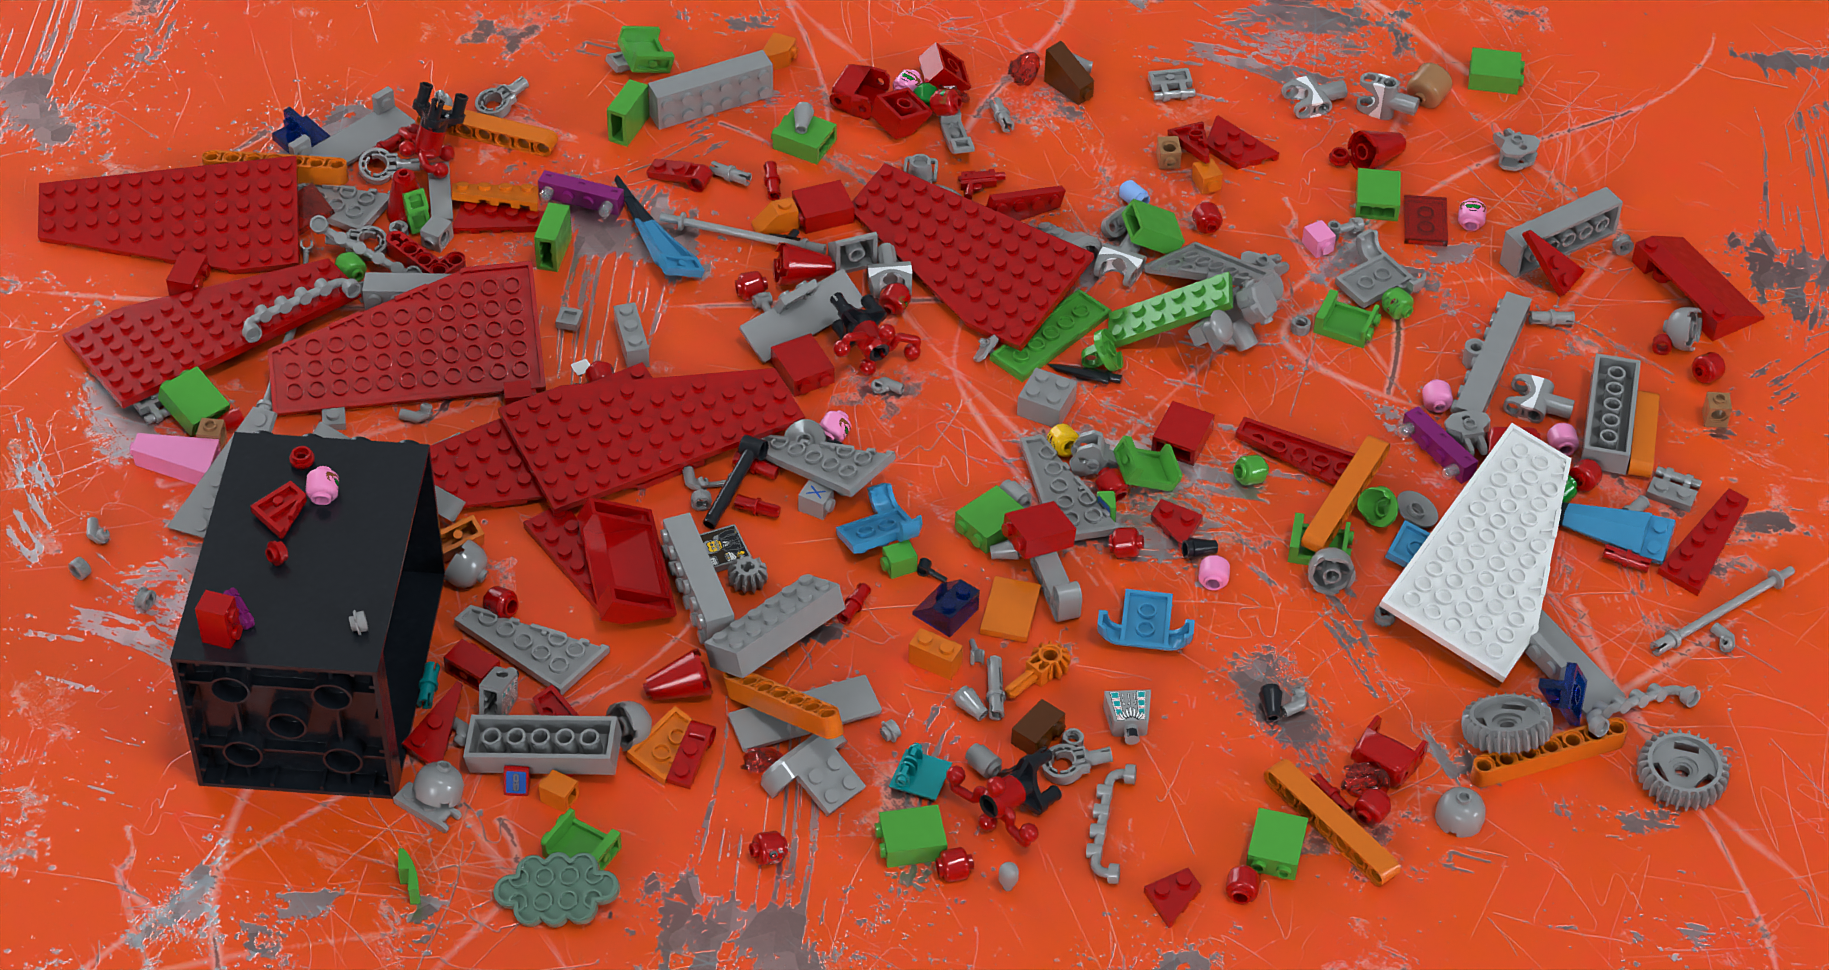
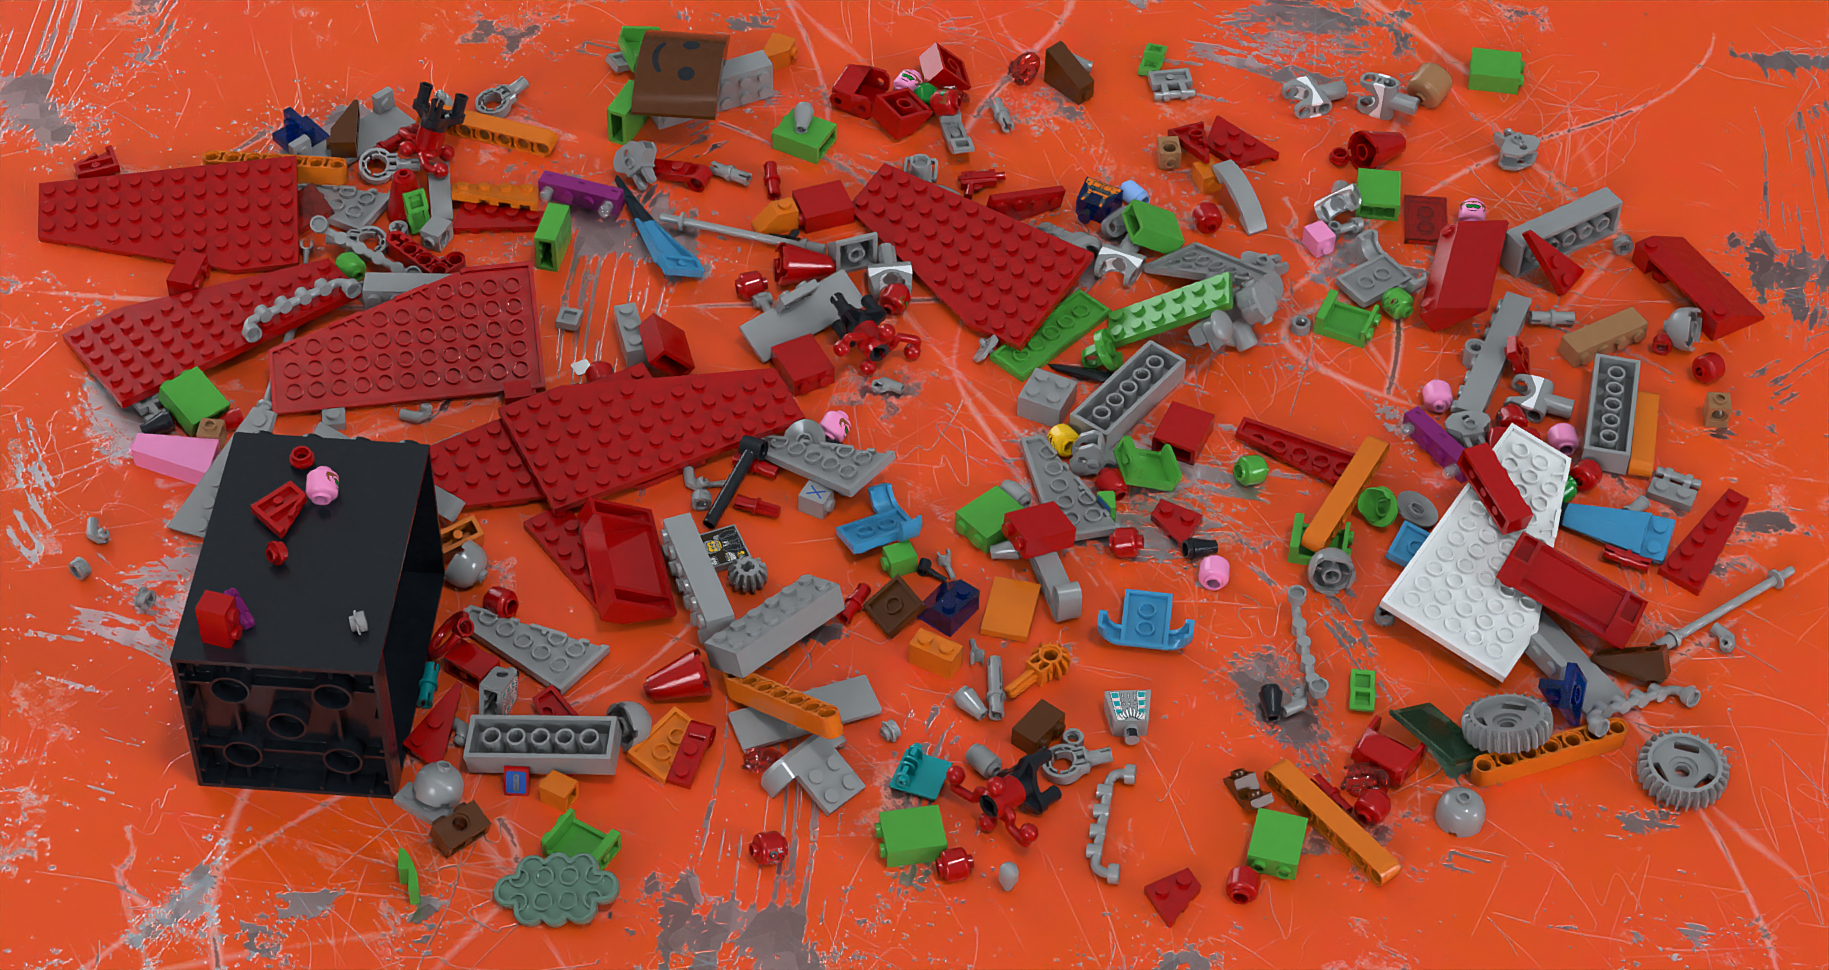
(97, 166): none -> red wing
(158, 424): none -> black cone
(345, 133): none -> reddish brown slope
(452, 840): none -> reddish brown brick
(457, 620): none -> red piece
(637, 162): none -> light grey hinge
(666, 346): none -> red brick
(679, 74): none -> reddish brown slope
(894, 606): none -> reddish brown tile
(945, 561): none -> light grey hand
(1097, 200): none -> clear blue torso
(1129, 393): none -> light grey brick
(1152, 58): none -> bright green slope
(1242, 195): none -> light grey slope
(1246, 789): none -> reddish brown slope
(1313, 683): none -> light grey bar
(1342, 198): none -> light grey connector
(1362, 690): none -> bright green slope
(1437, 732): none -> clear green piece
(1462, 272): none -> red slope
(1495, 488): none -> red brick
(1511, 414): none -> red head
(1517, 355): none -> red wing
(1572, 590): none -> red slope
(1603, 337): none -> medium nougat brick
(1639, 662): none -> reddish brown slope

